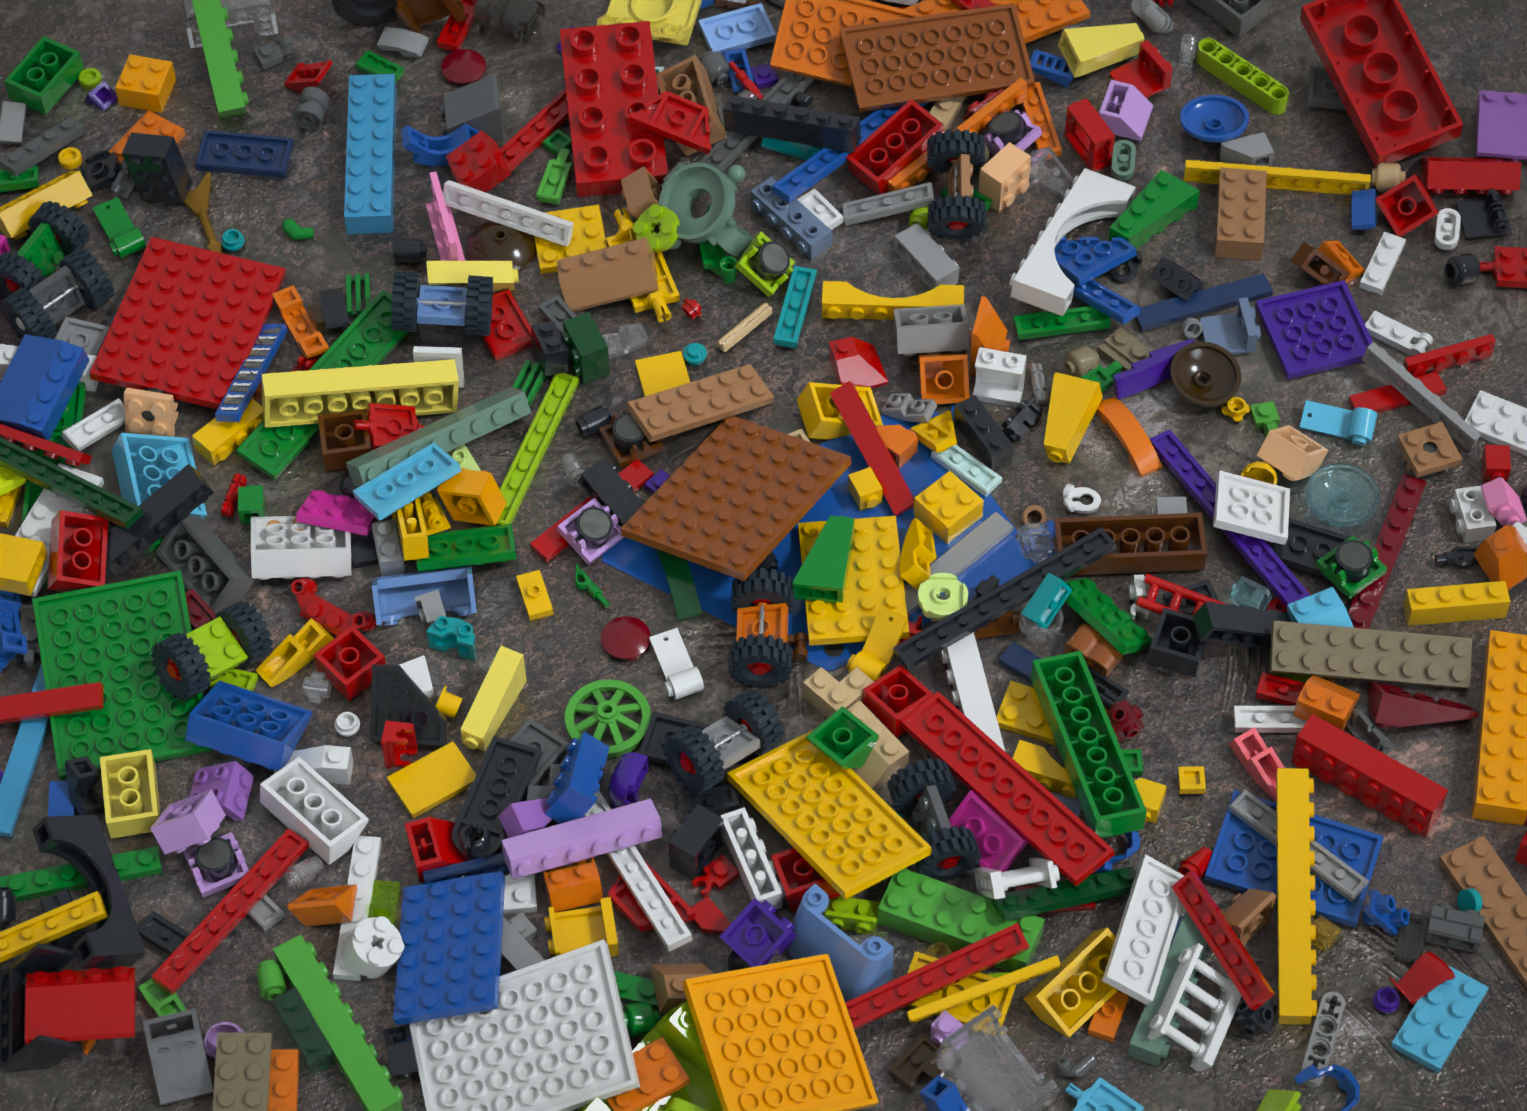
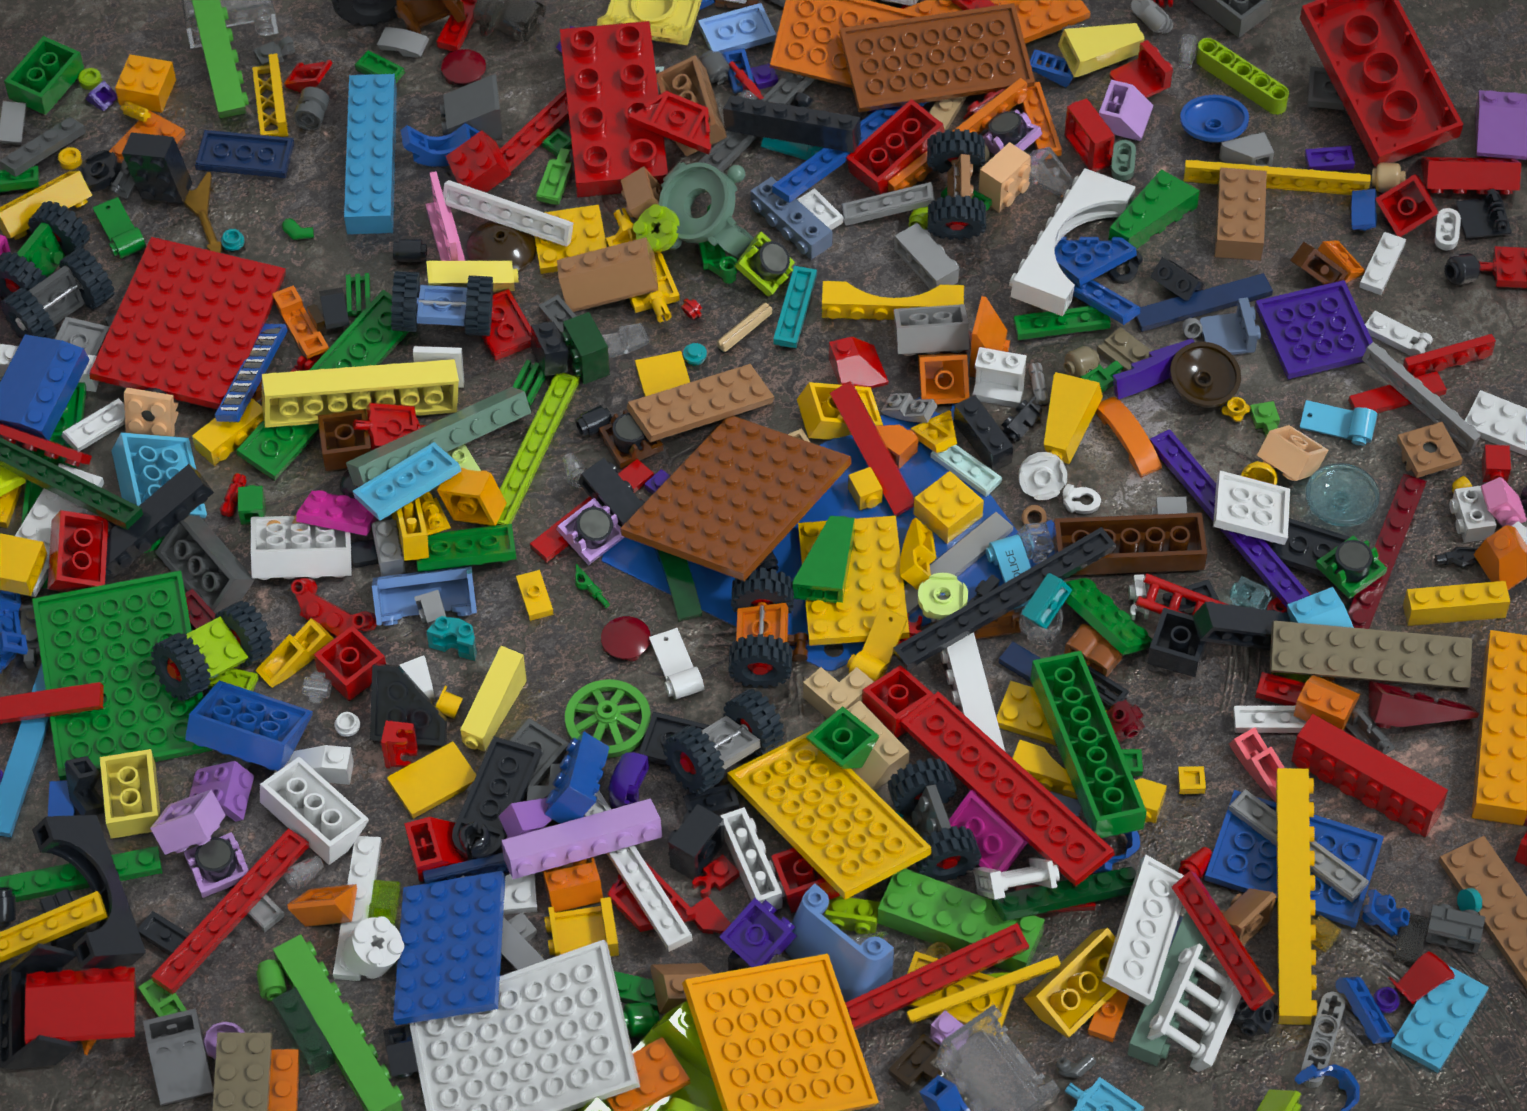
(135, 111): none -> yellow axle
(277, 97): none -> yellow fence
(1010, 557): none -> medium azure door
(1042, 475): none -> white tile
(1330, 158): none -> dark purple plate
(1365, 1009): none -> blue plate
(1461, 482): none -> yellow hinge

